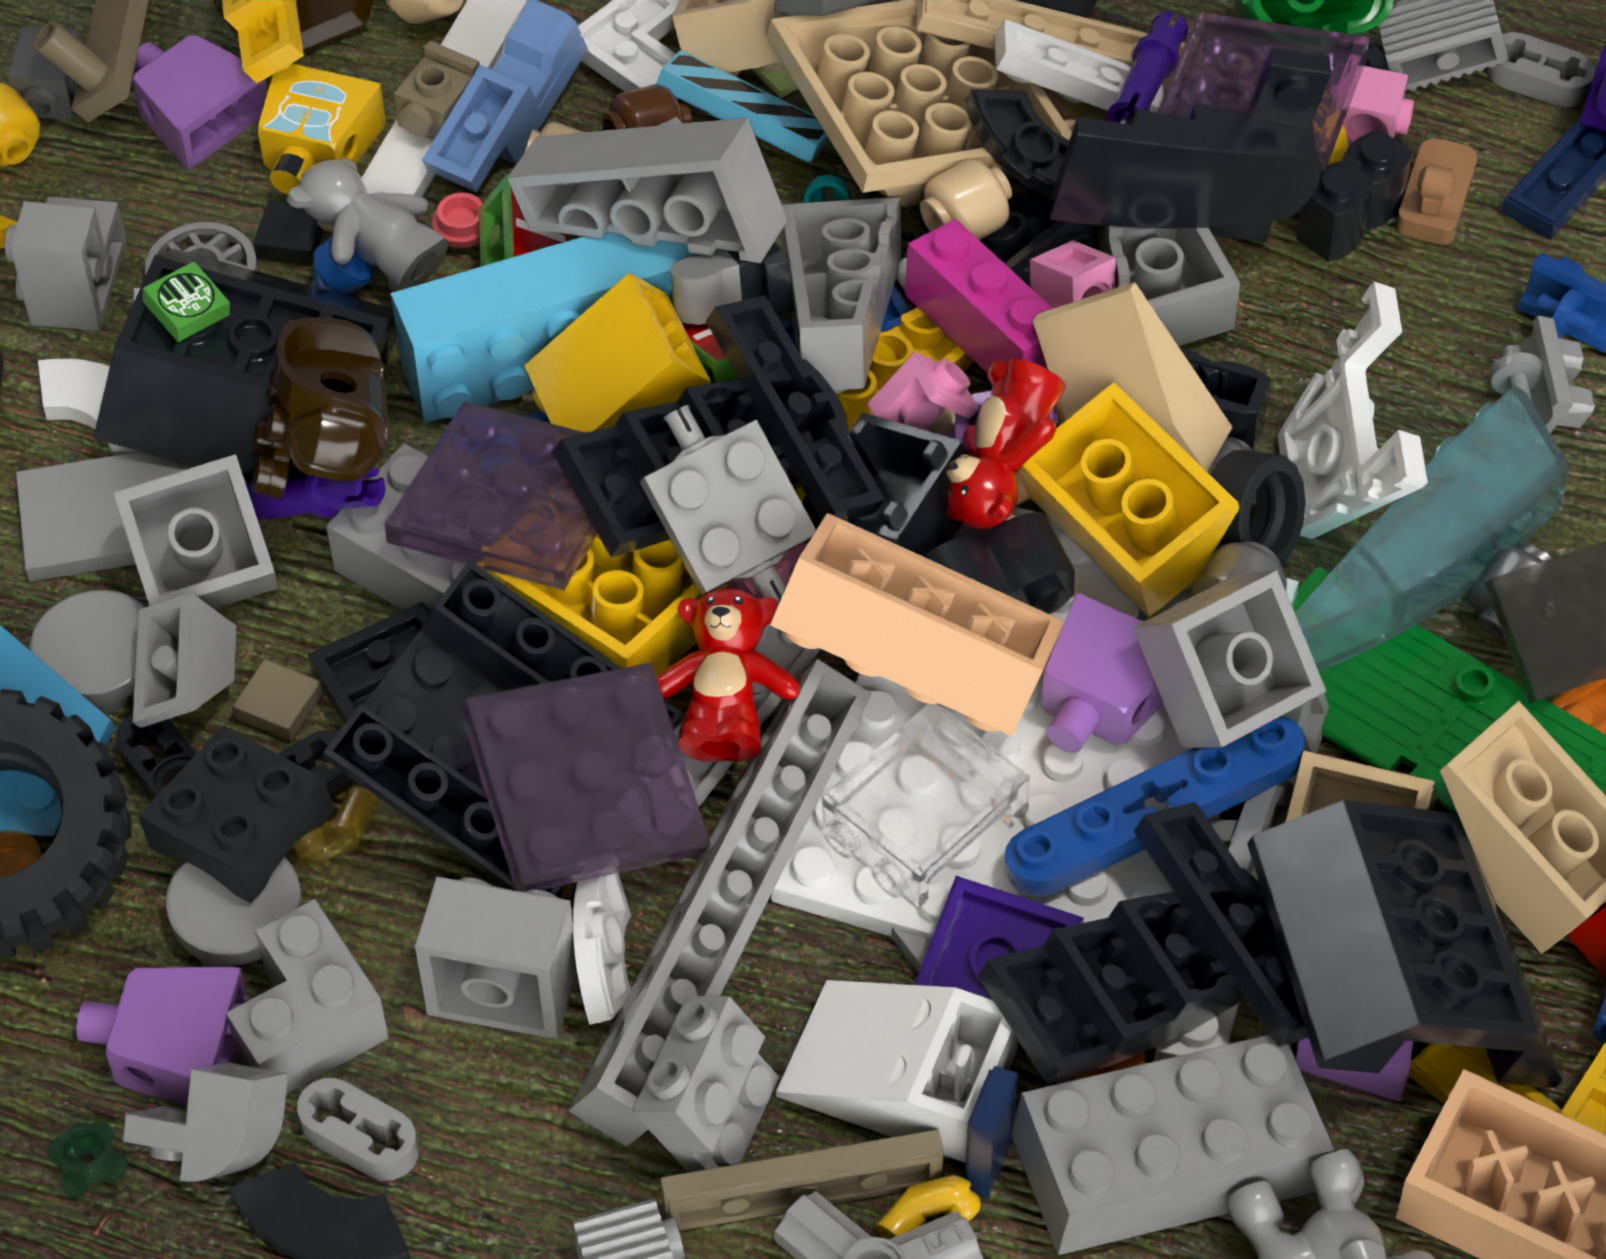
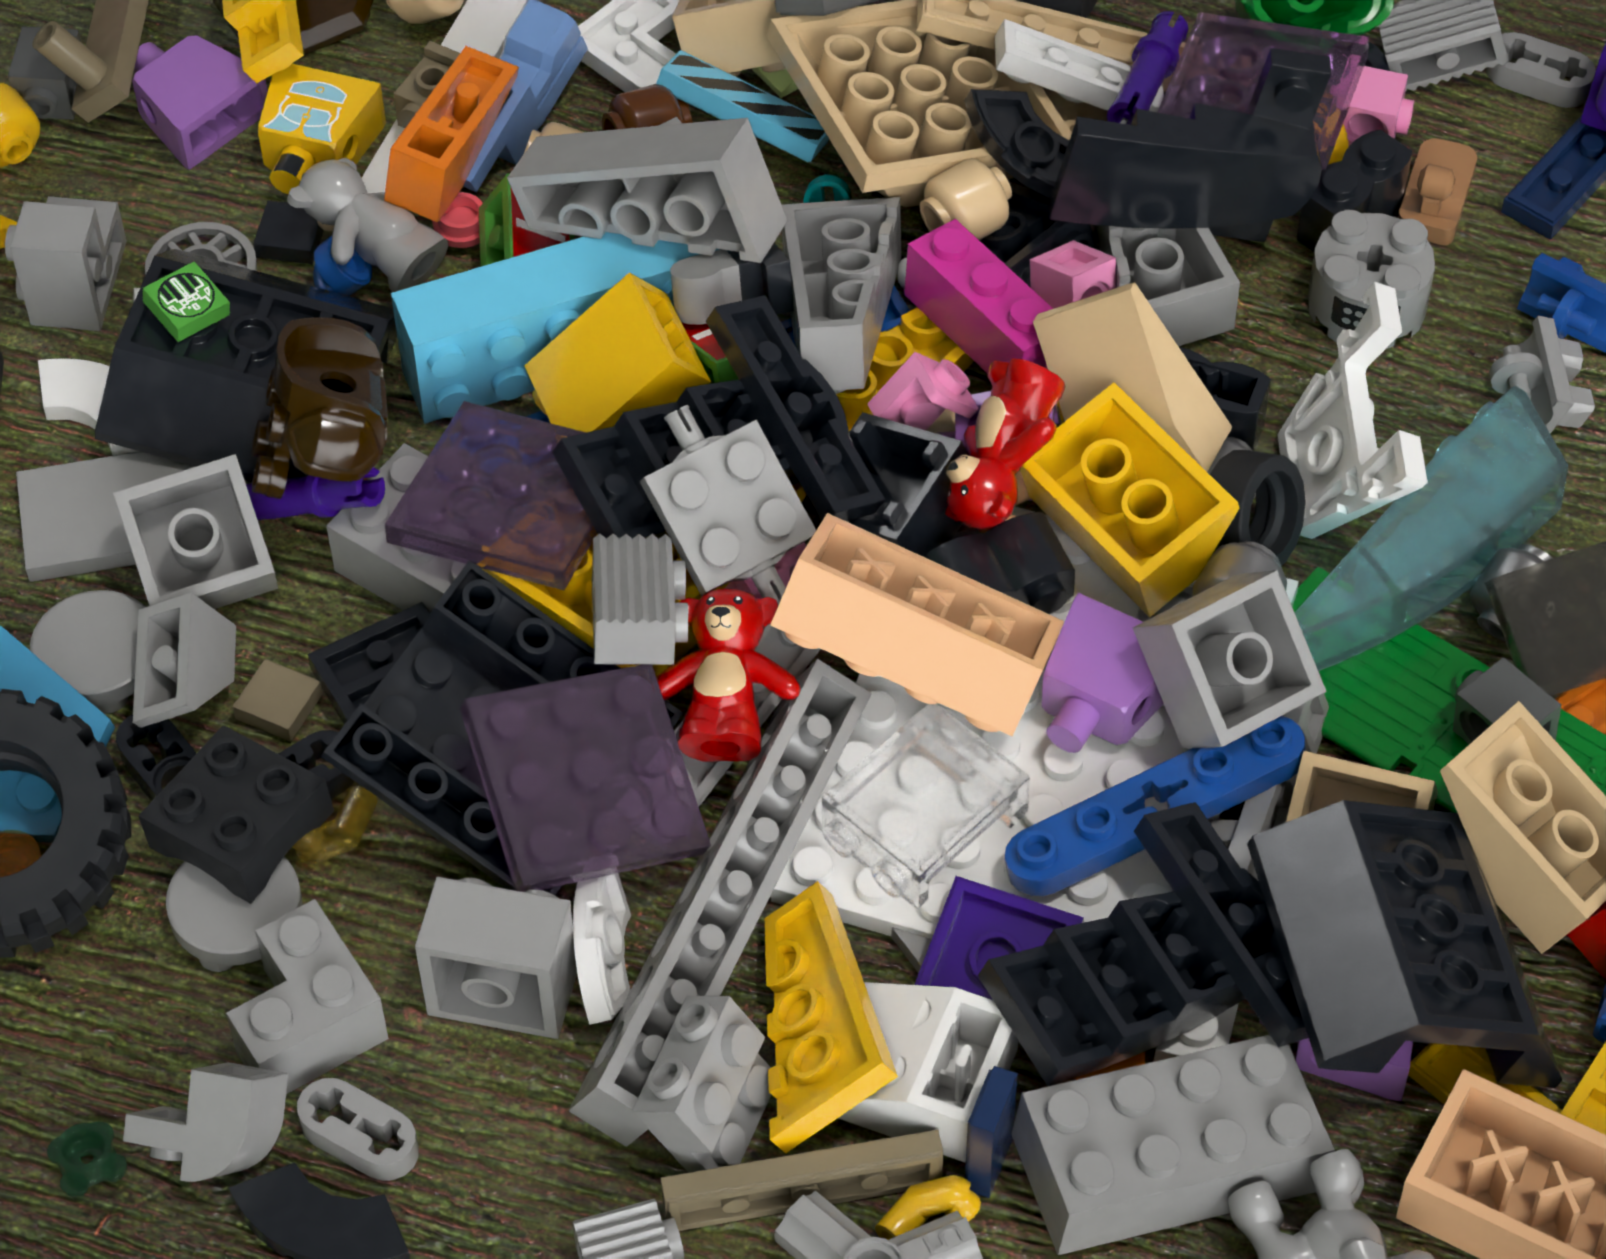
(166, 1027): medium lavender torso -> none
(447, 134): none -> orange slope
(636, 599): none -> light grey brick
(821, 1020): none -> yellow wing
(1364, 251): none -> light grey brick
(1490, 694): none -> dark grey brick

